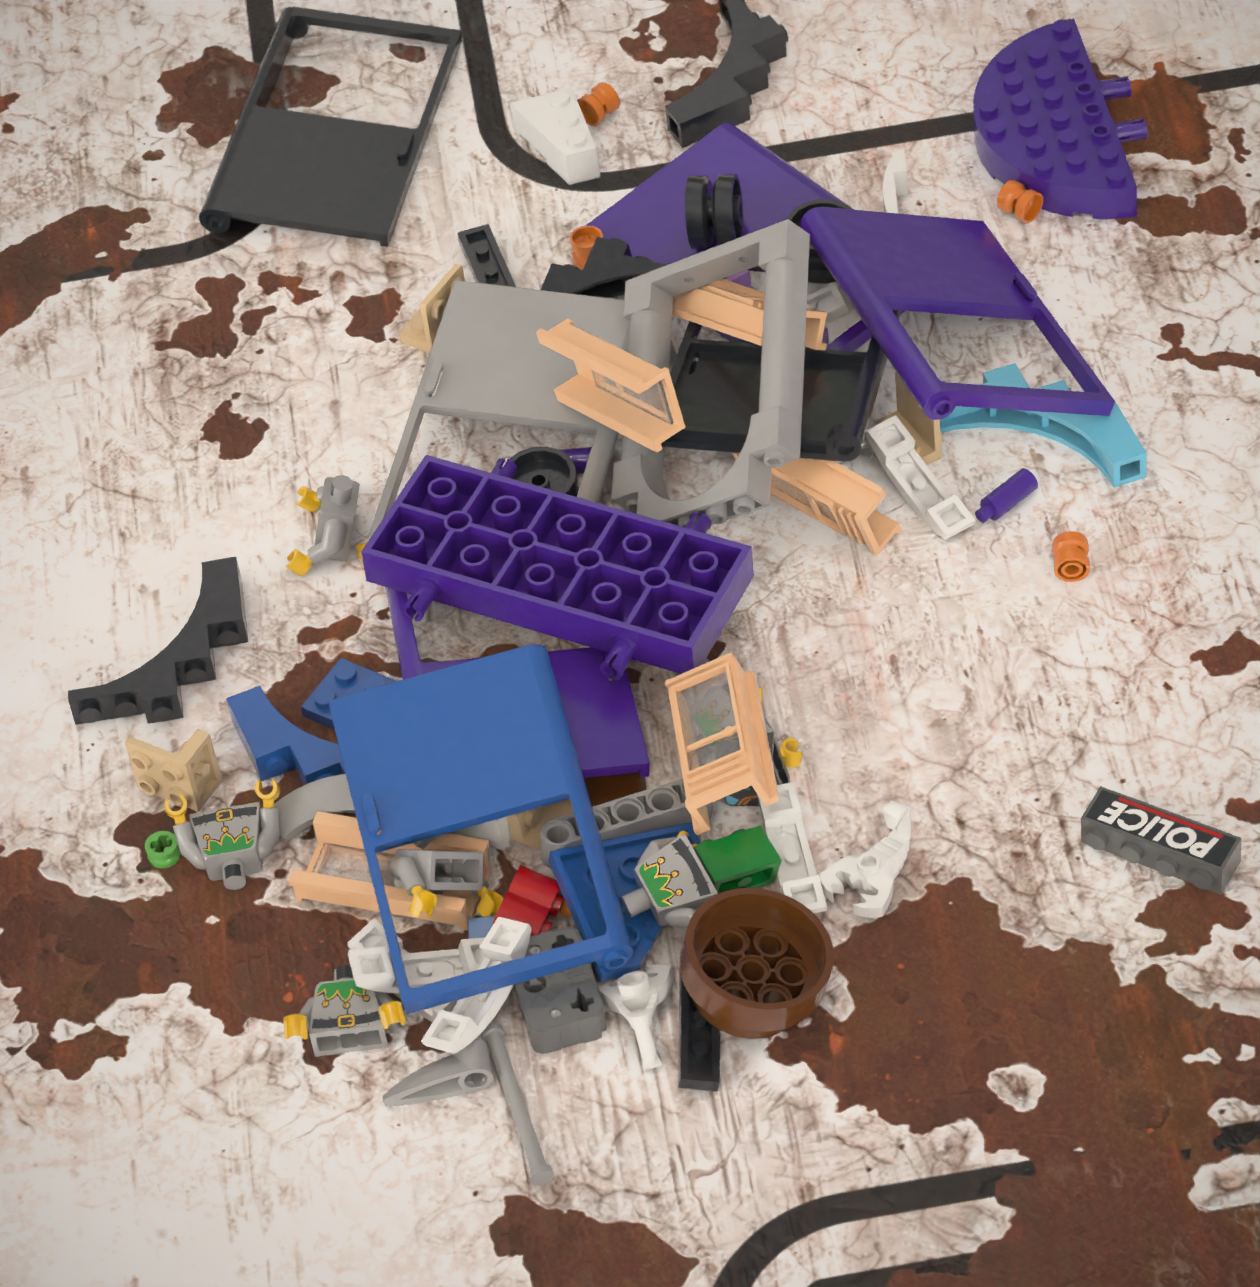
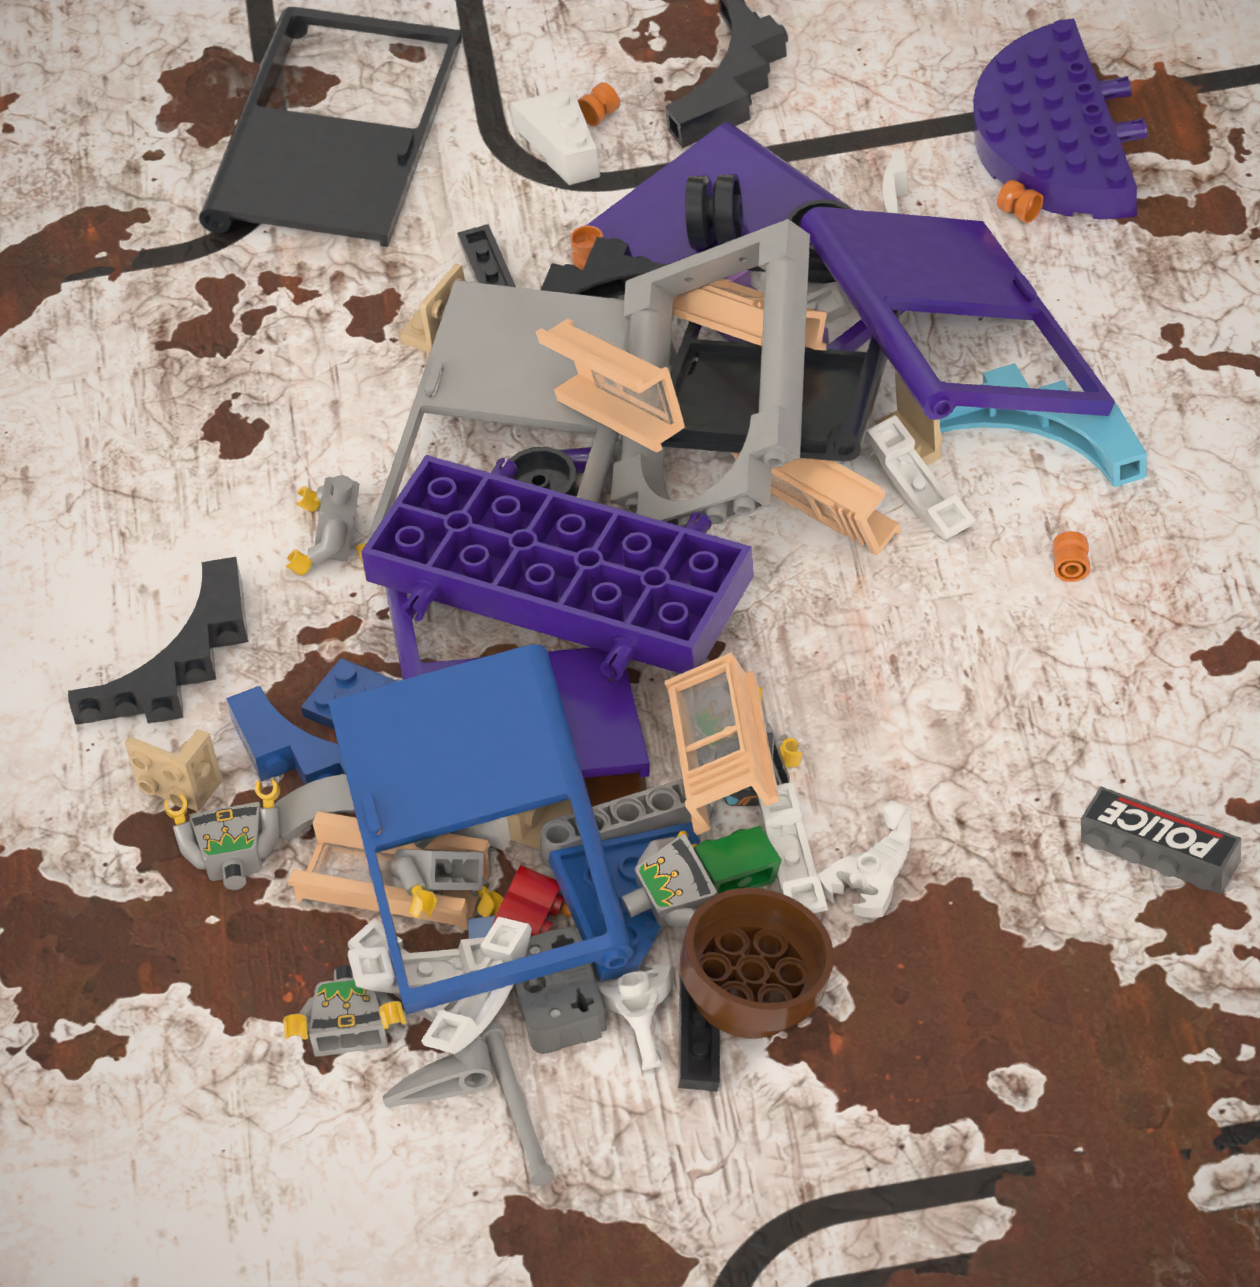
(154, 846): bright green bush -> none
(1007, 495): dark purple cylinder -> none

